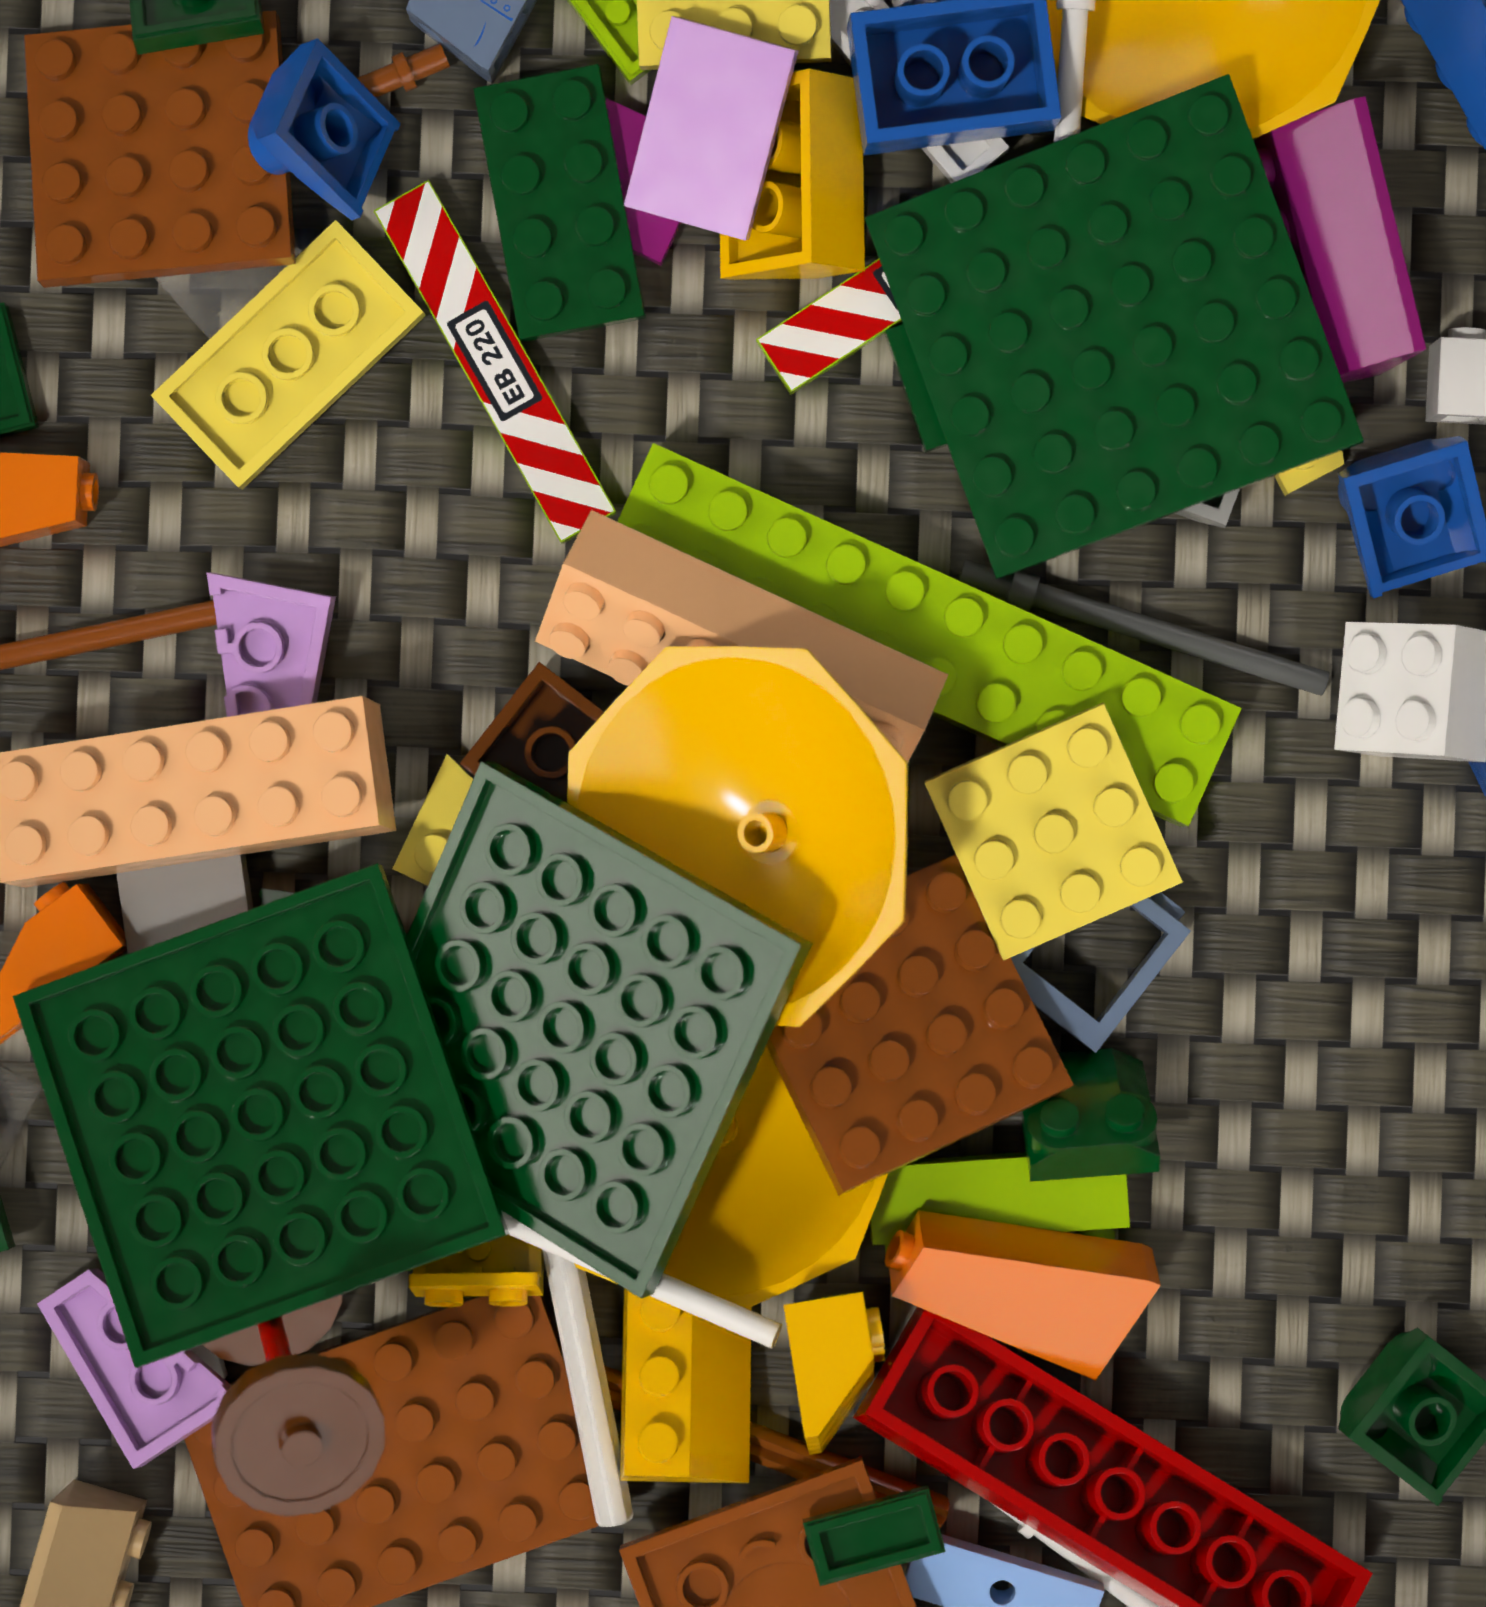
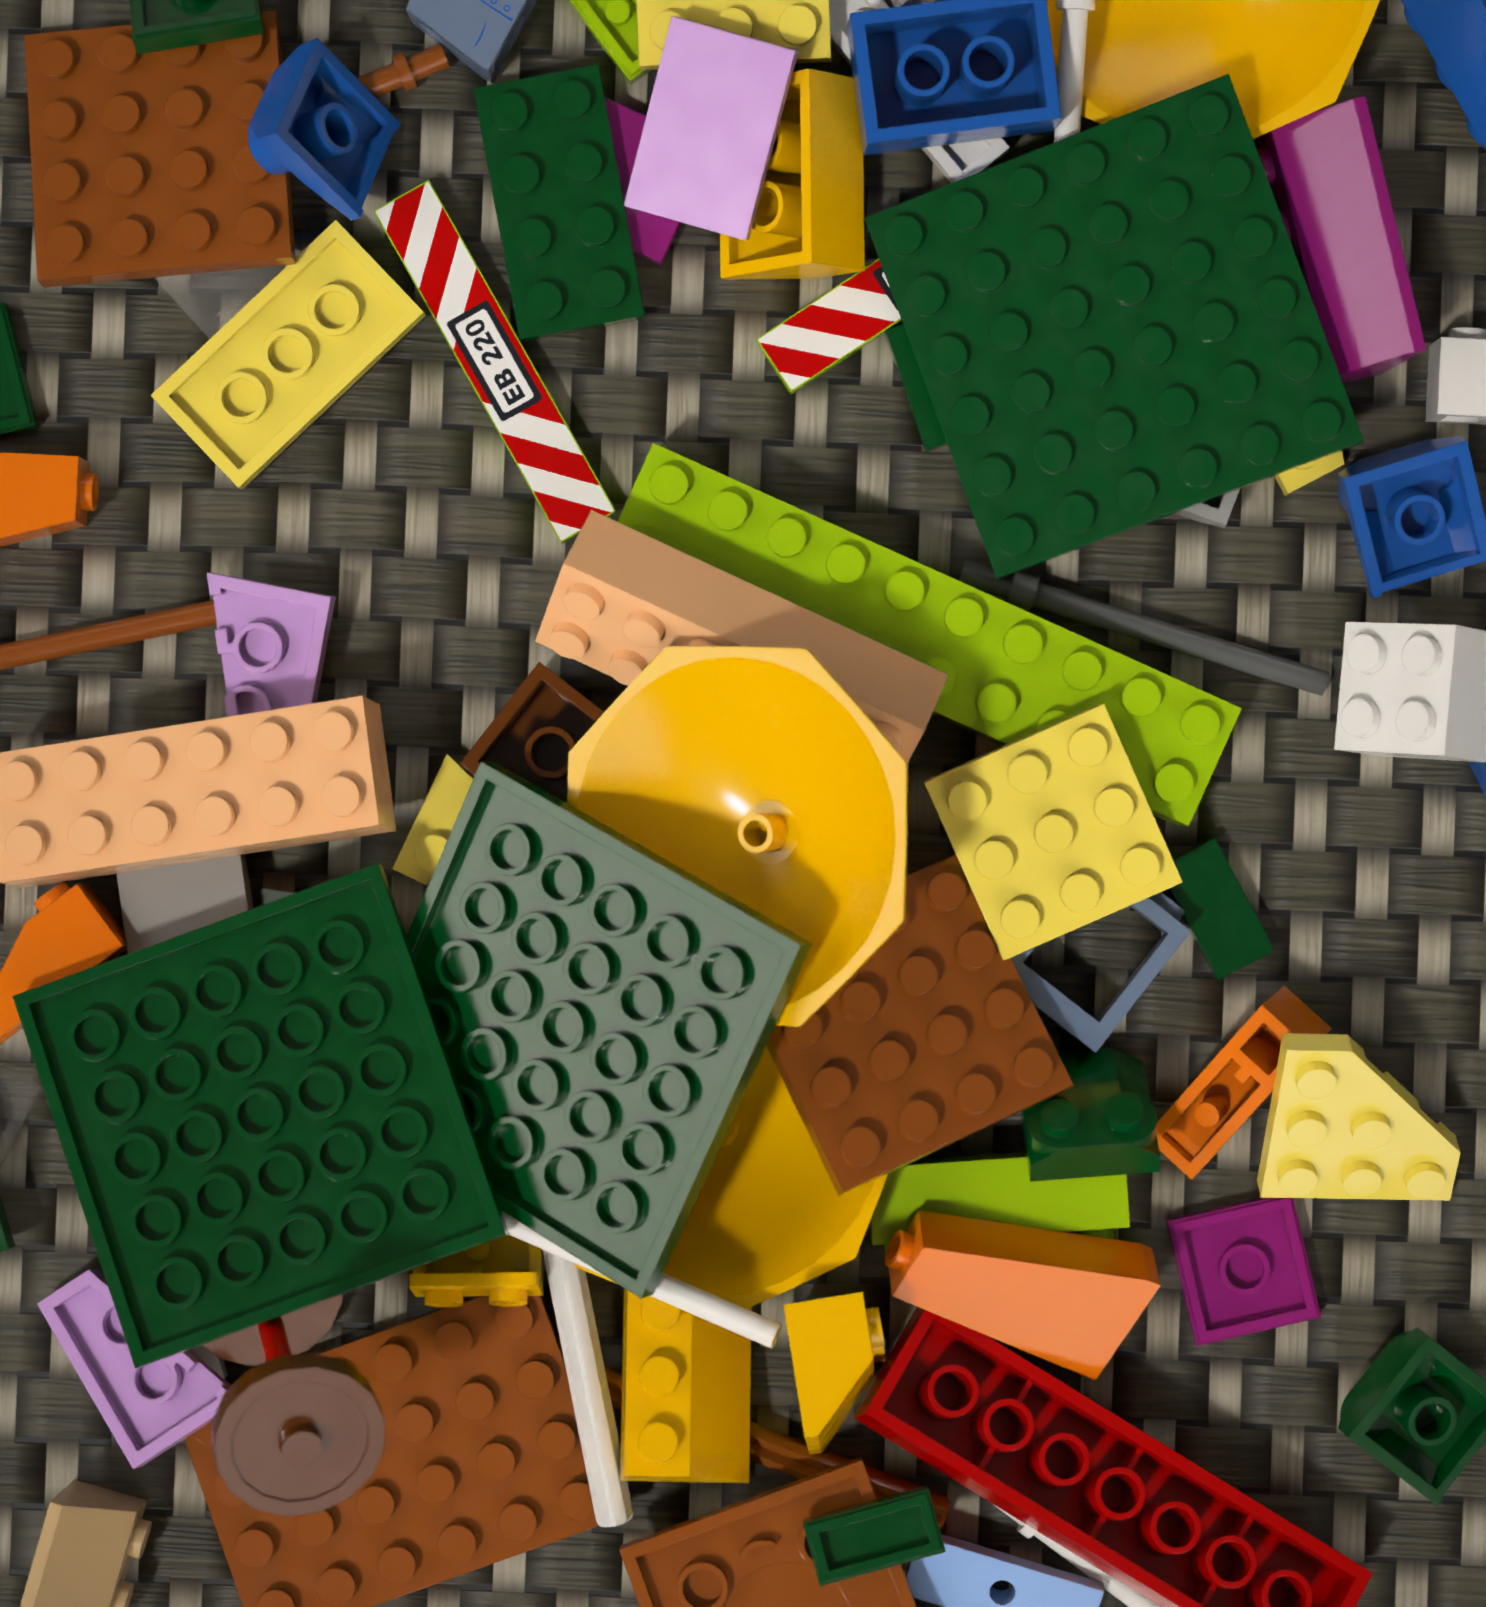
(1218, 910): none -> dark green tile
(1233, 1083): none -> orange slope
(1243, 1268): none -> magenta tile
(1349, 1129): none -> light yellow plate

